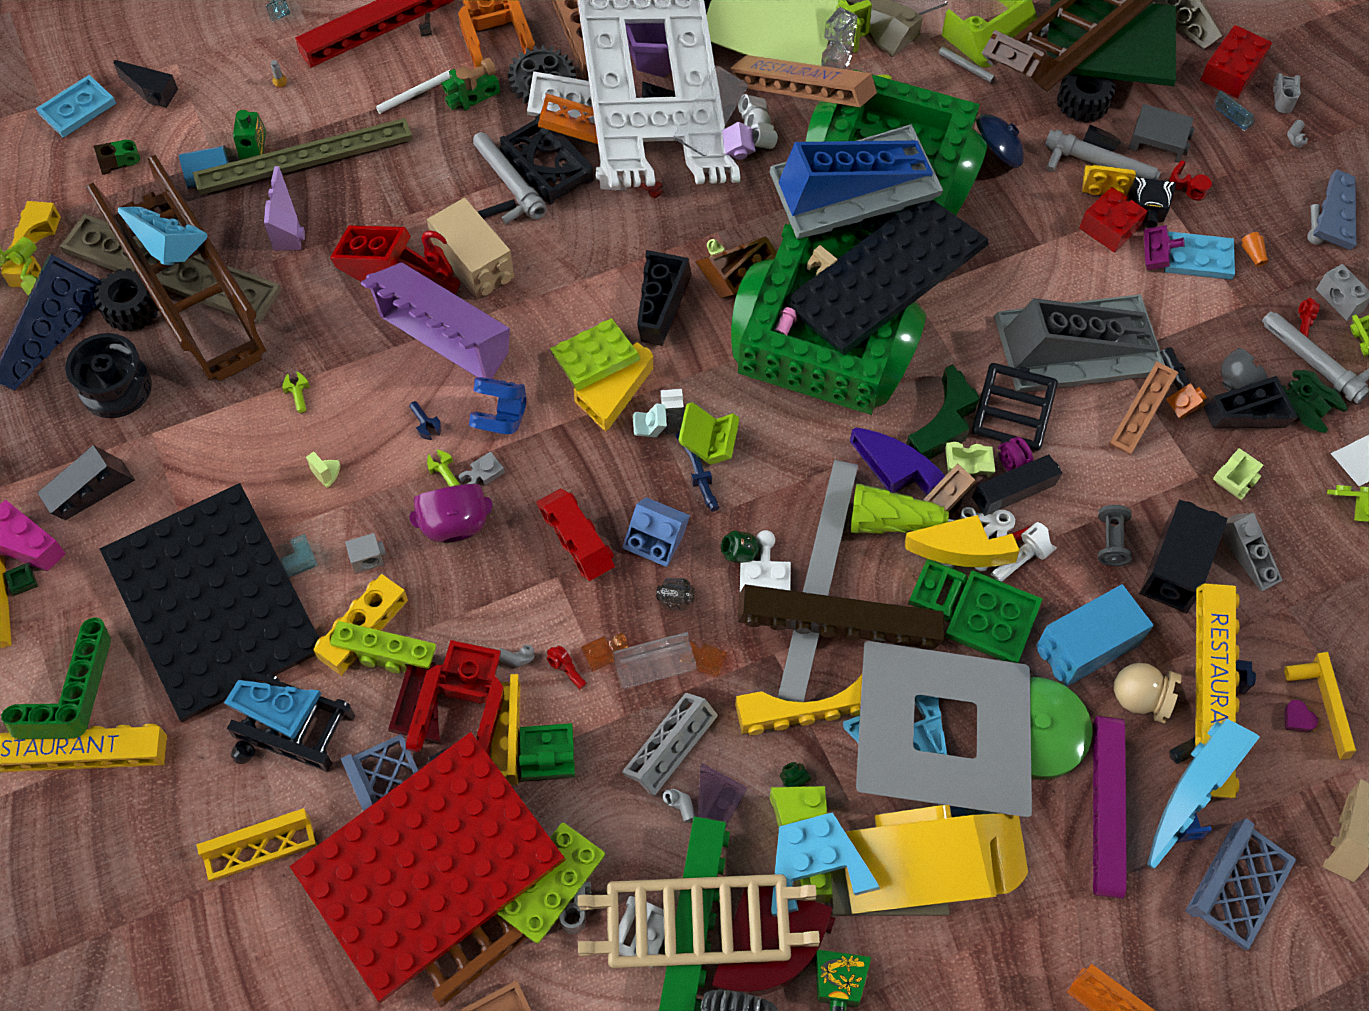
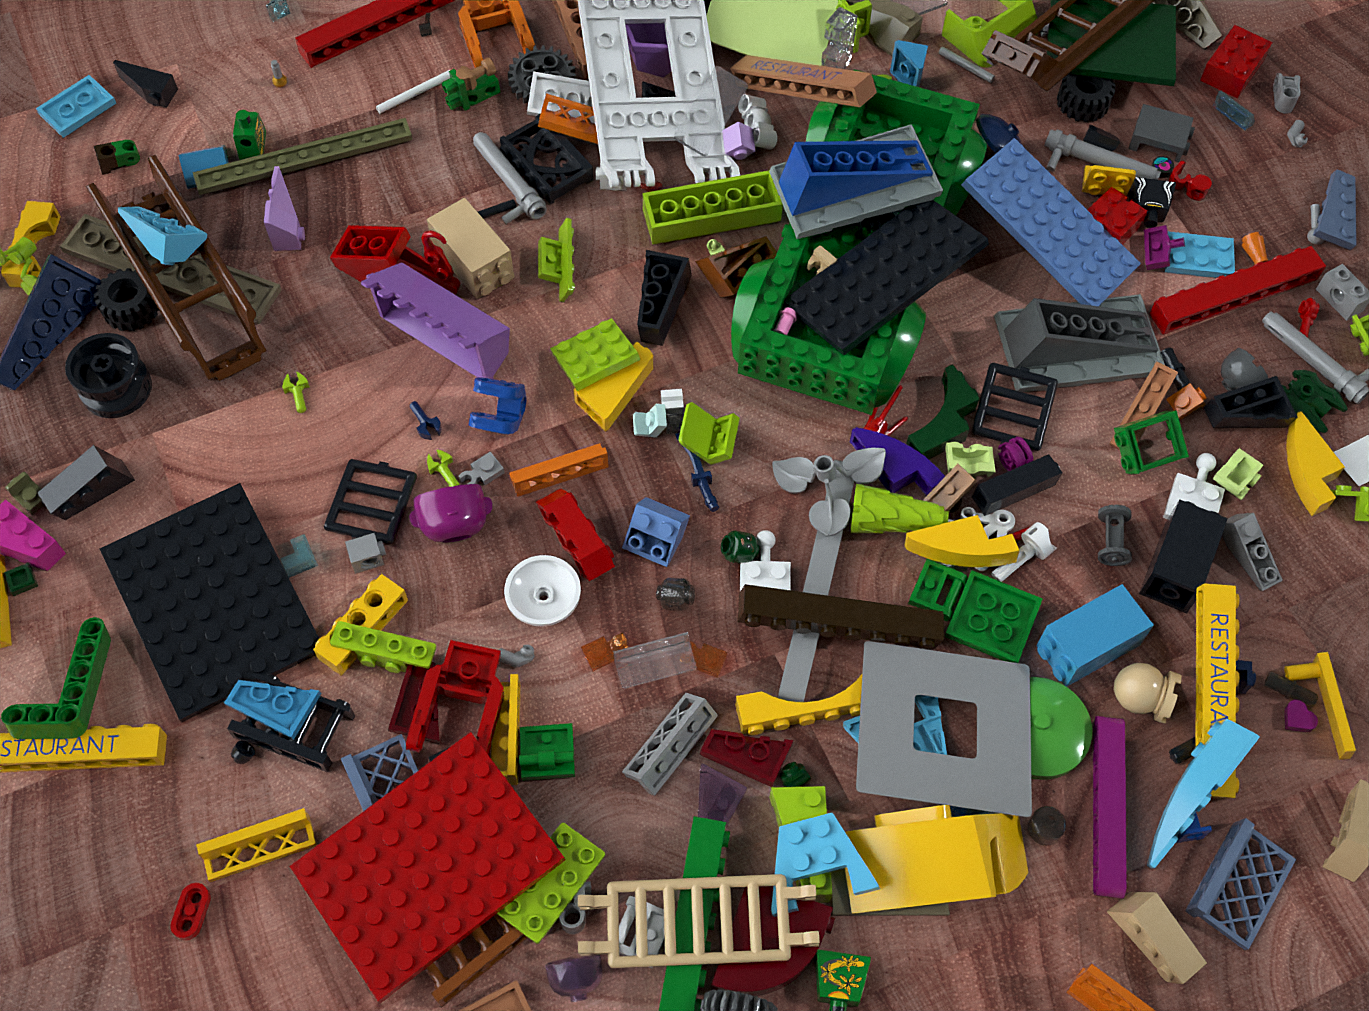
(25, 492): none -> olive bracket
(187, 911): none -> red plate
(325, 470): yellowish green tile -> none
(346, 484): none -> black bar
(541, 577): none -> white dish
(556, 260): none -> lime bracket
(559, 469): none -> orange fence
(559, 659): red plate -> none
(575, 976): none -> clear purple cylinder
(681, 802): light grey arm -> none
(711, 207): none -> lime brick
(750, 756): none -> dark red wing
(832, 515): none -> light grey plant
(879, 424): none -> red plant
(908, 62): none -> dark azure slope
(1046, 825): none -> clear smoke head
(1051, 224): none -> medium blue plate
(1128, 446): none -> green window
(1158, 935): none -> tan wedge
(1164, 165): none -> tile
(1196, 490): none -> white plate
(1236, 289): none -> red brick
(1290, 689): none -> clear smoke axle
(1311, 465): none -> yellow slope

